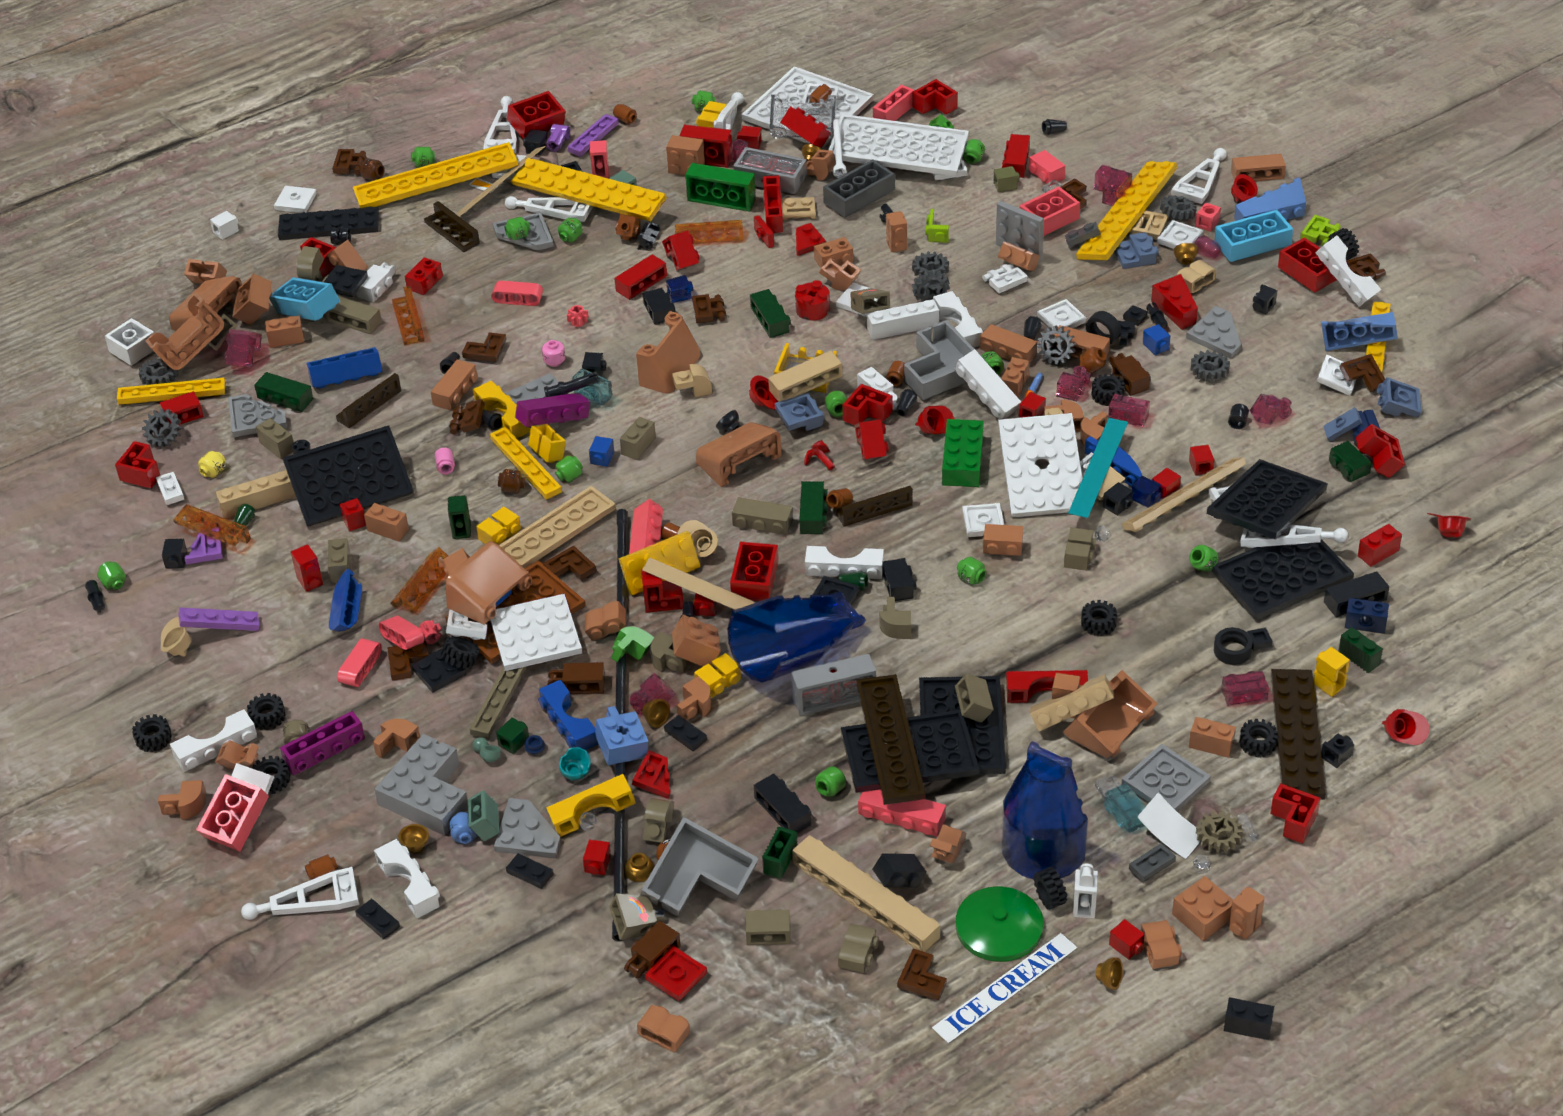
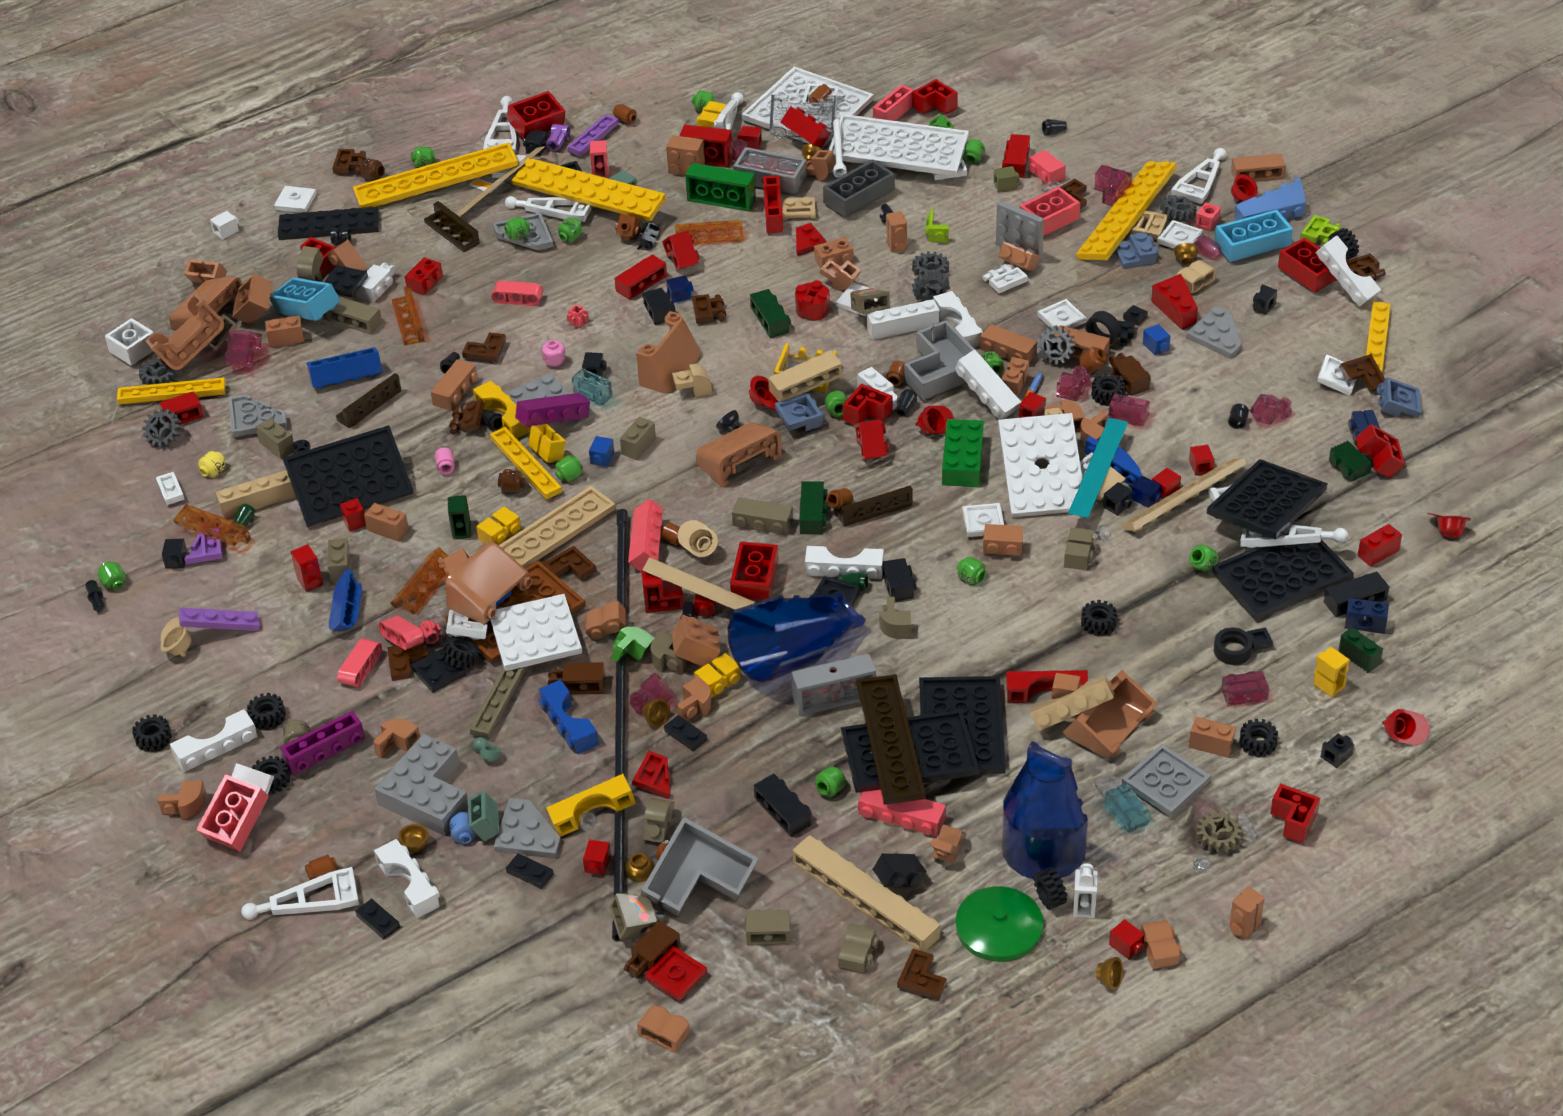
(138, 466): red brick -> none
(234, 753): nougat brick -> none
(283, 391): dark green brick -> none
(512, 735): dark green brick -> none
(534, 745): dark blue plate -> none
(567, 387): black pin -> none
(575, 763): teal hair -> none
(621, 737): medium blue hinge -> none
(674, 551): yellow plate -> none
(763, 231): red plate -> none
(779, 852): dark green brick -> none
(818, 449): red plant -> none
(974, 698): dark tan brick -> none
(1004, 988): white sticker -> none
(1031, 327): black cone -> none
(1086, 232): dark grey plate -> none
(1152, 862): dark grey plate -> none
(1156, 315): black axle -> none
(1169, 826): white sticker -> none
(1203, 908): nougat brick -> none
(1210, 365): dark grey gear -> none
(1248, 1018): black brick -> none
(1297, 731): dark brown plate -> none
(1342, 424): sand blue plate -> none
(1359, 331): medium blue wedge -> none

